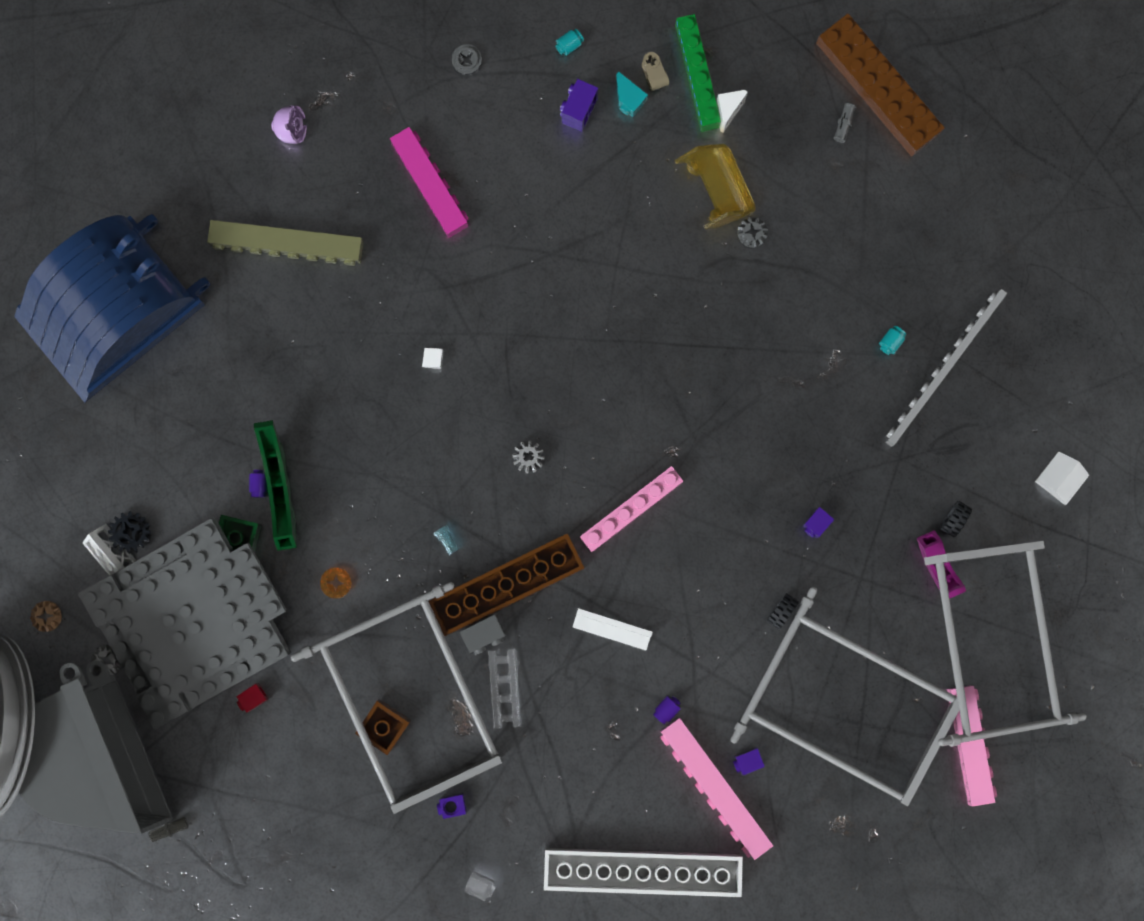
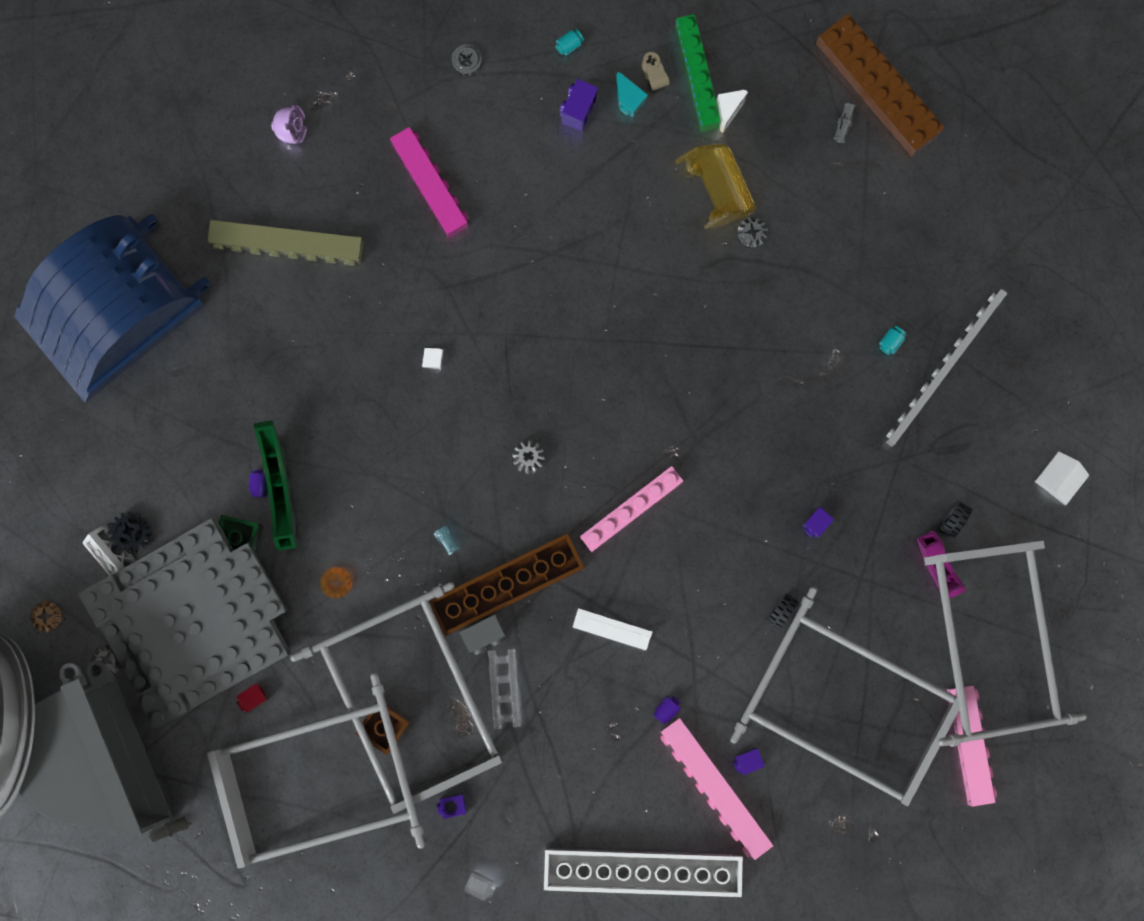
(233, 806): none -> light grey piece

